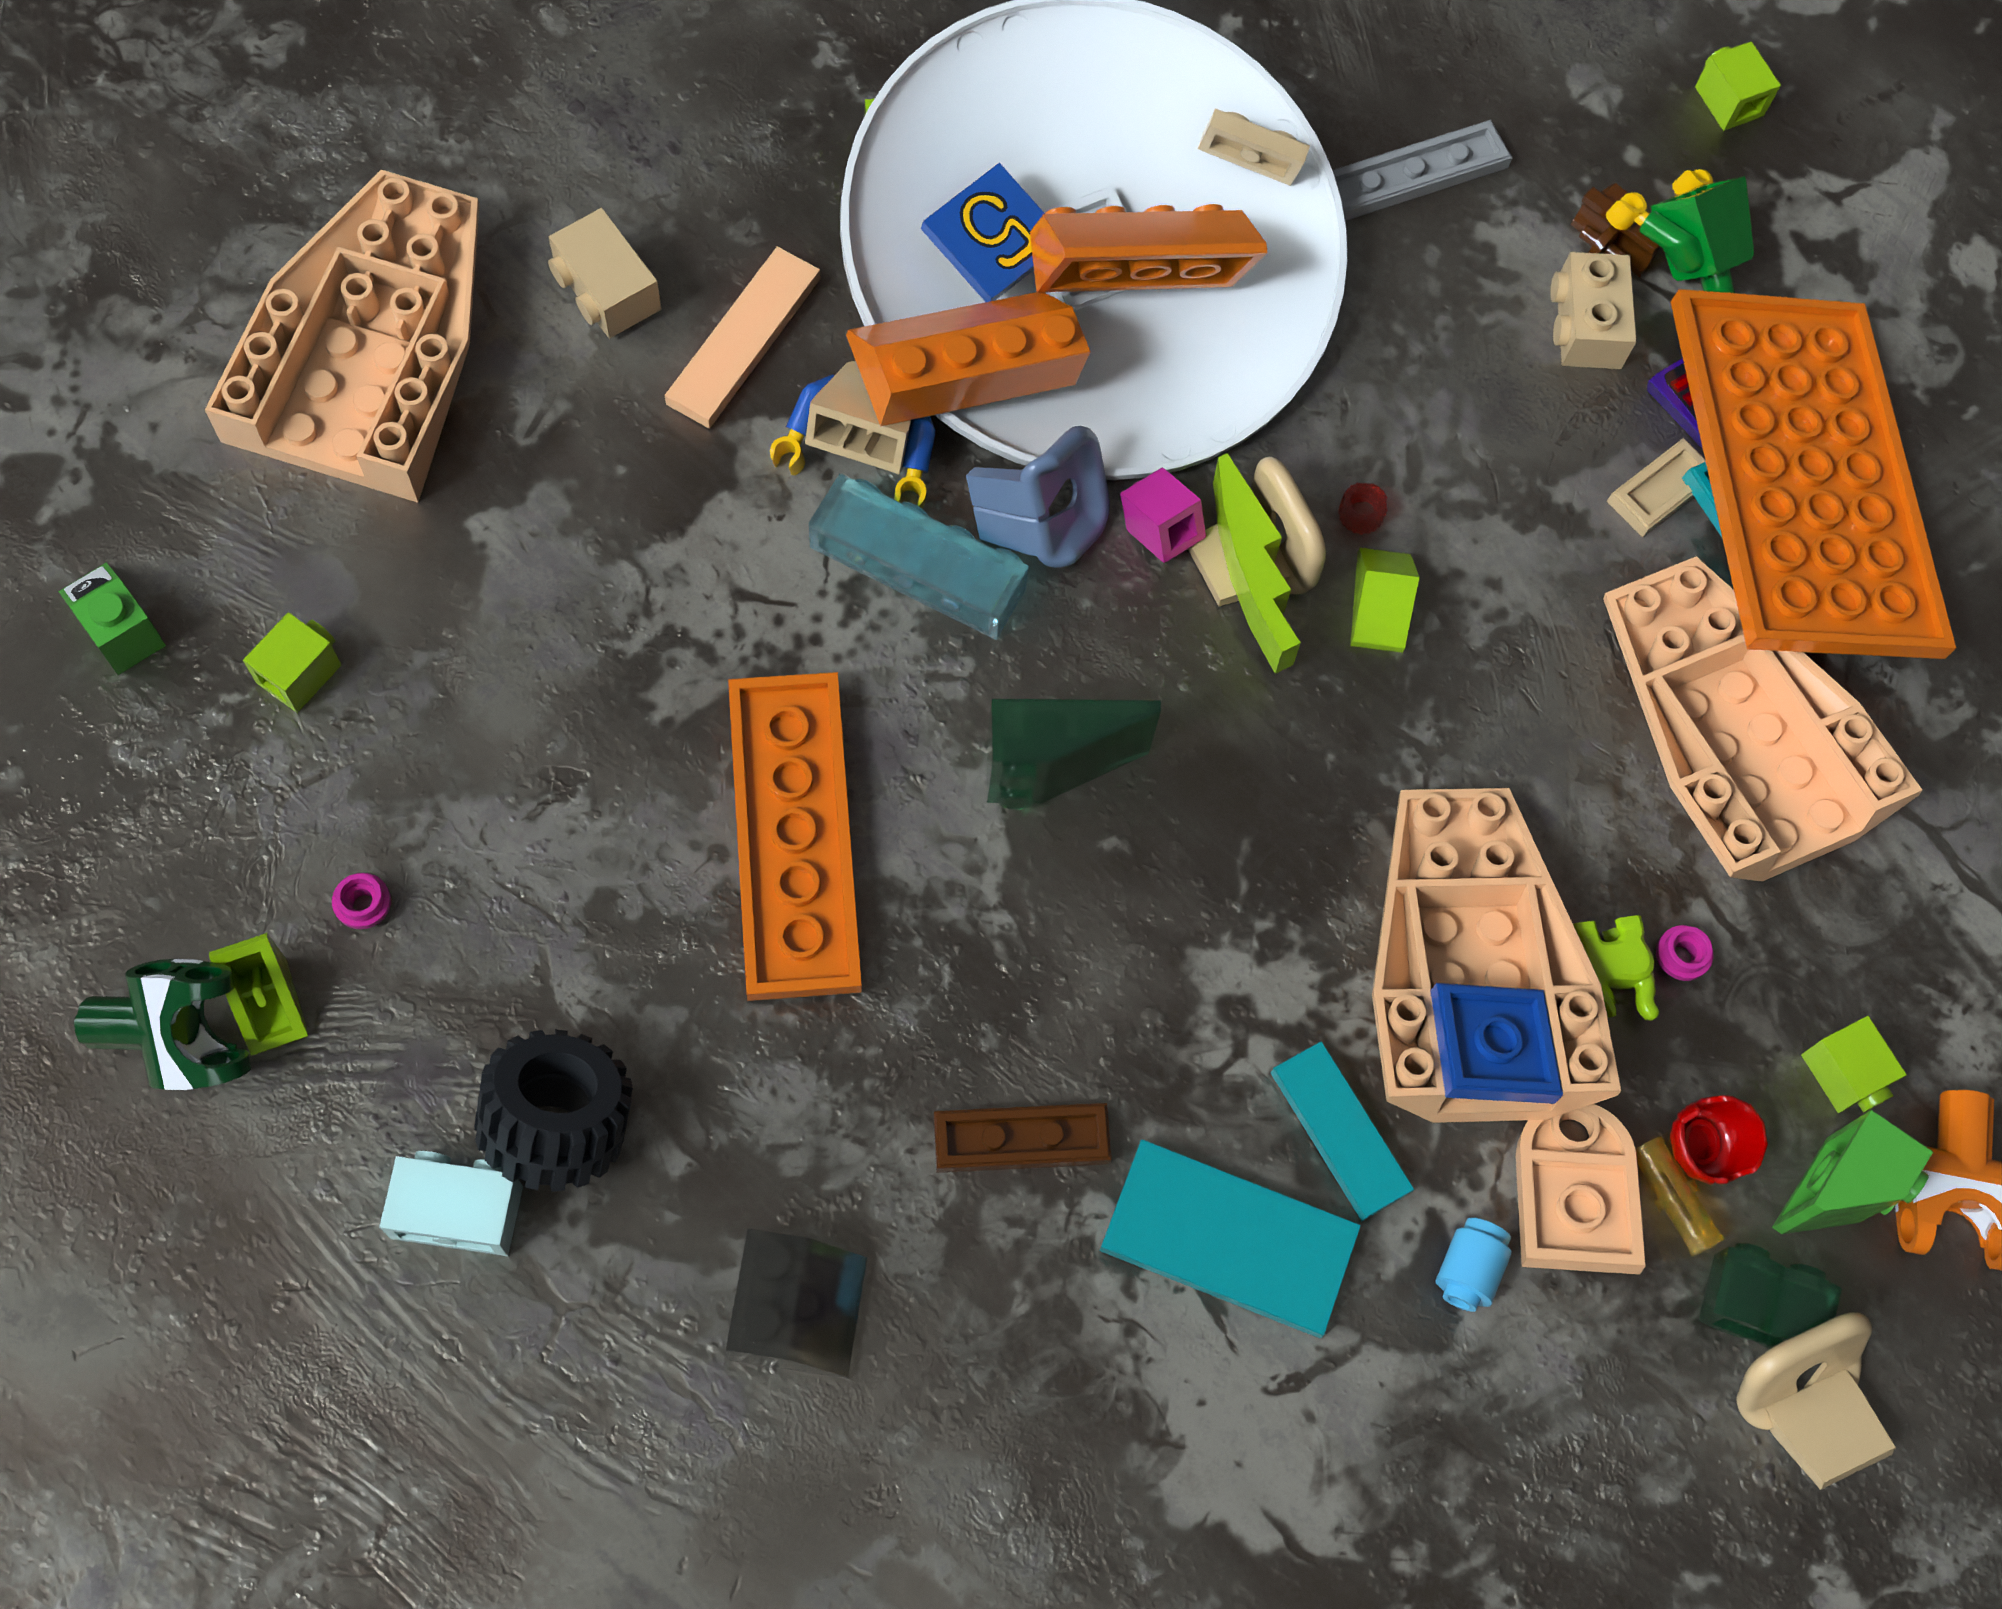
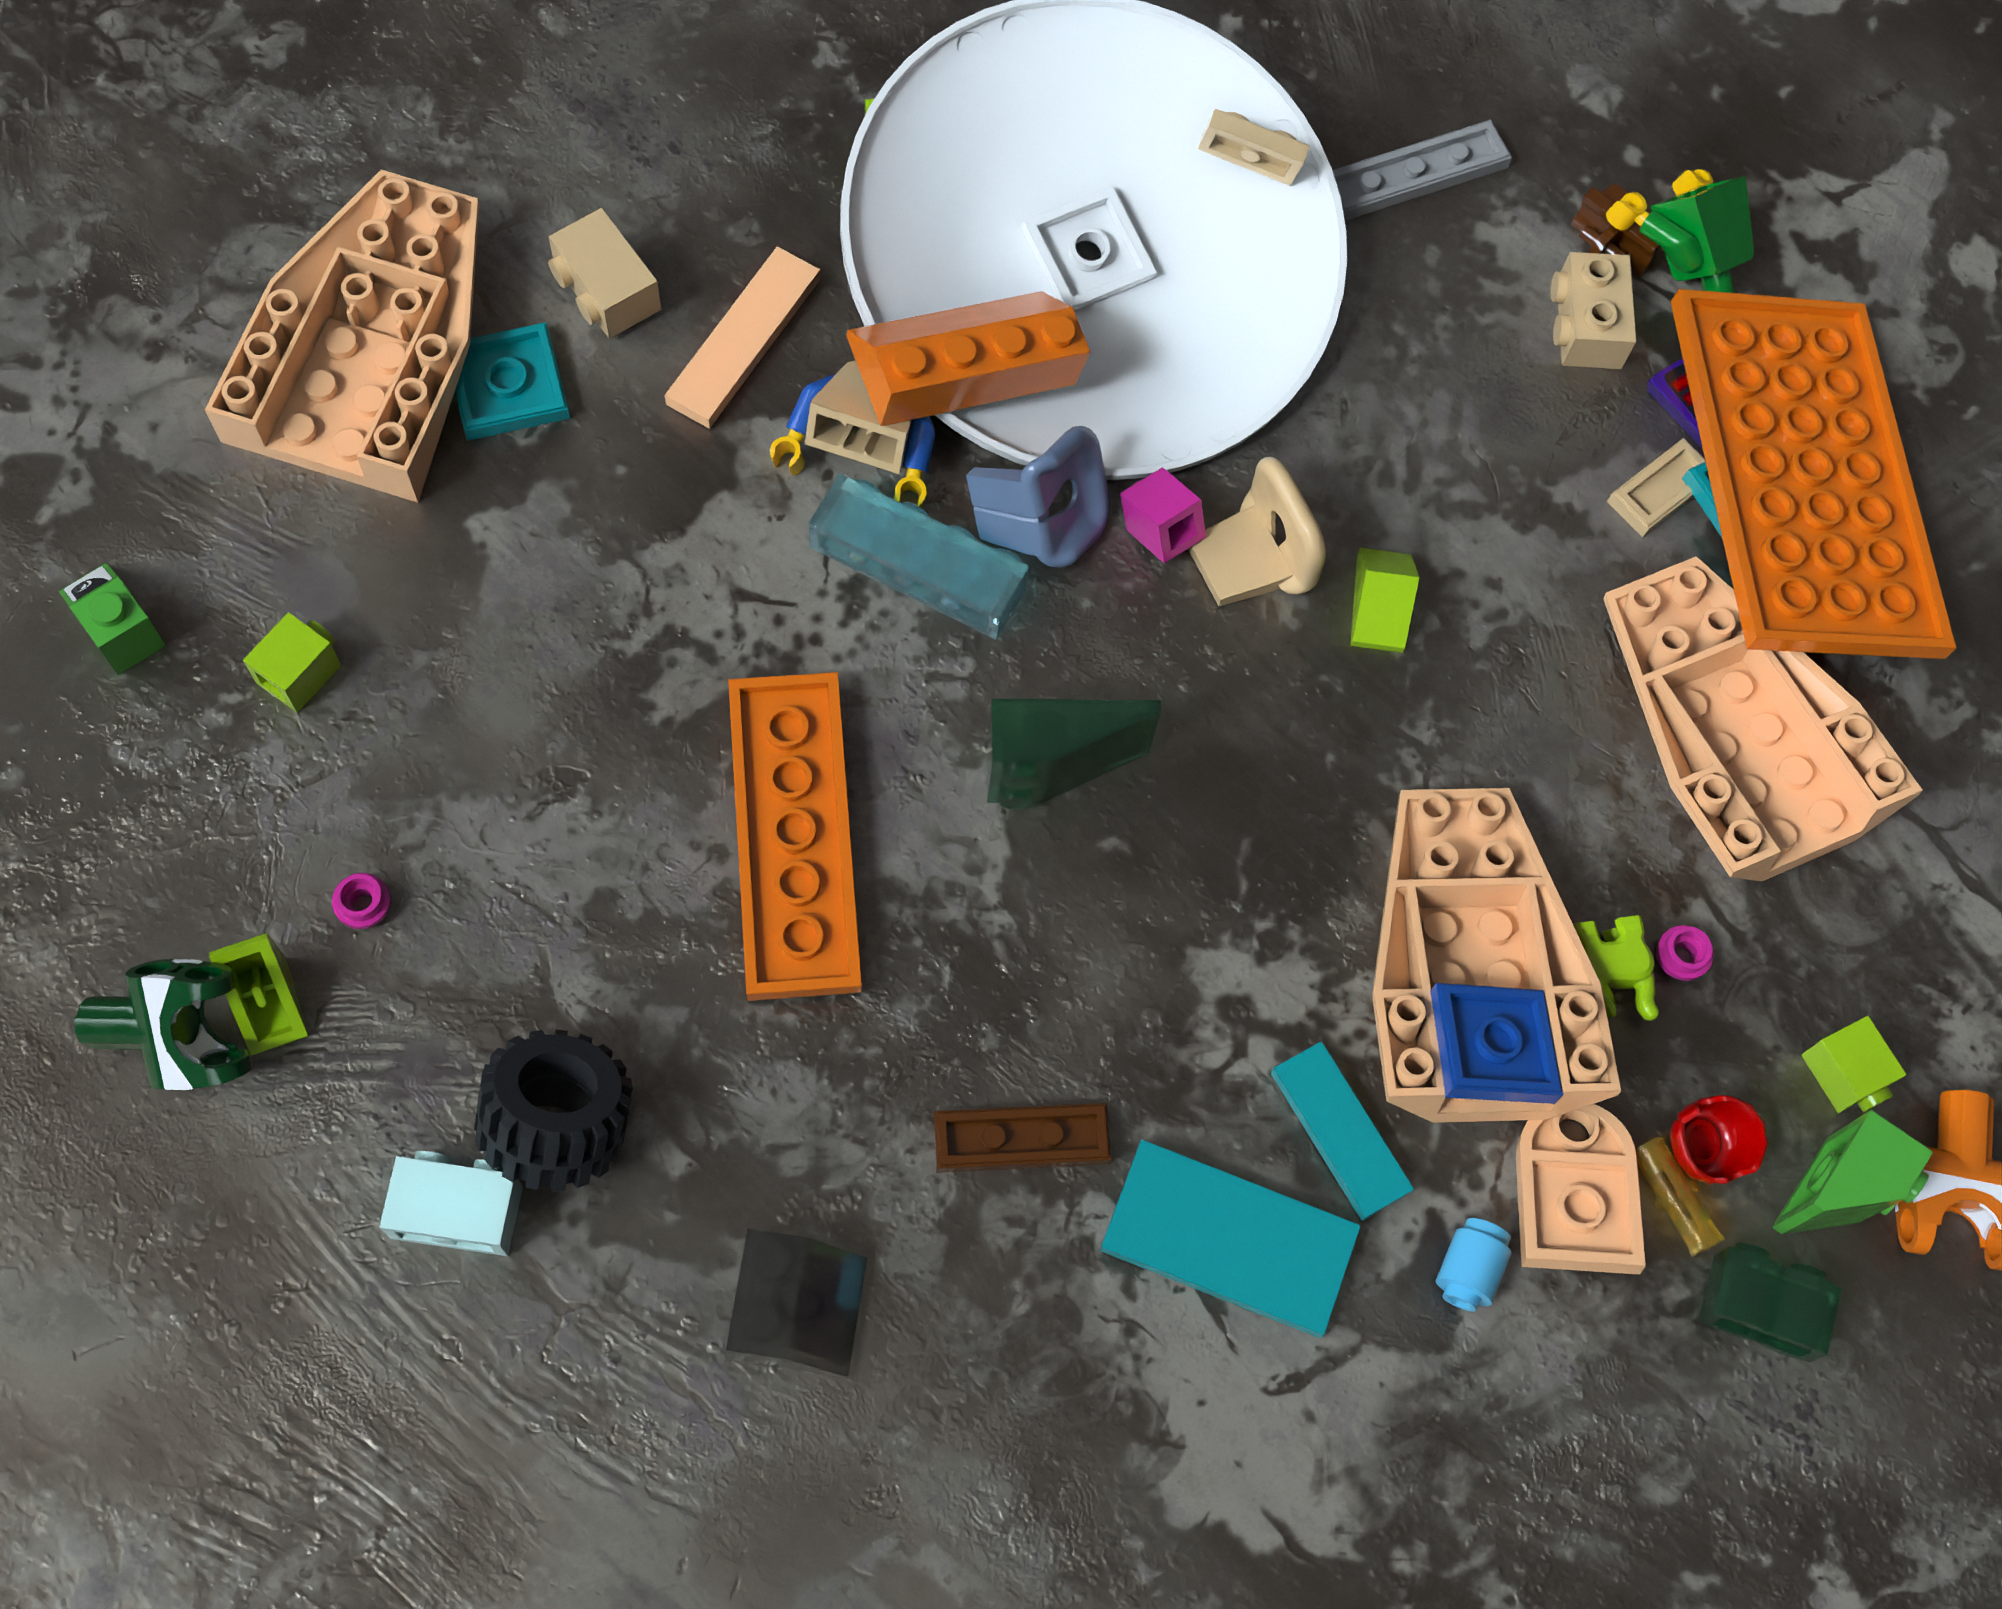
(510, 383): none -> teal tile
(987, 232): blue tile -> none
(1143, 248): orange slope -> none
(1250, 551): lime slope -> none
(1360, 493): clear red axle -> none
(1737, 85): lime brick -> none
(1828, 1422): tan piece -> none

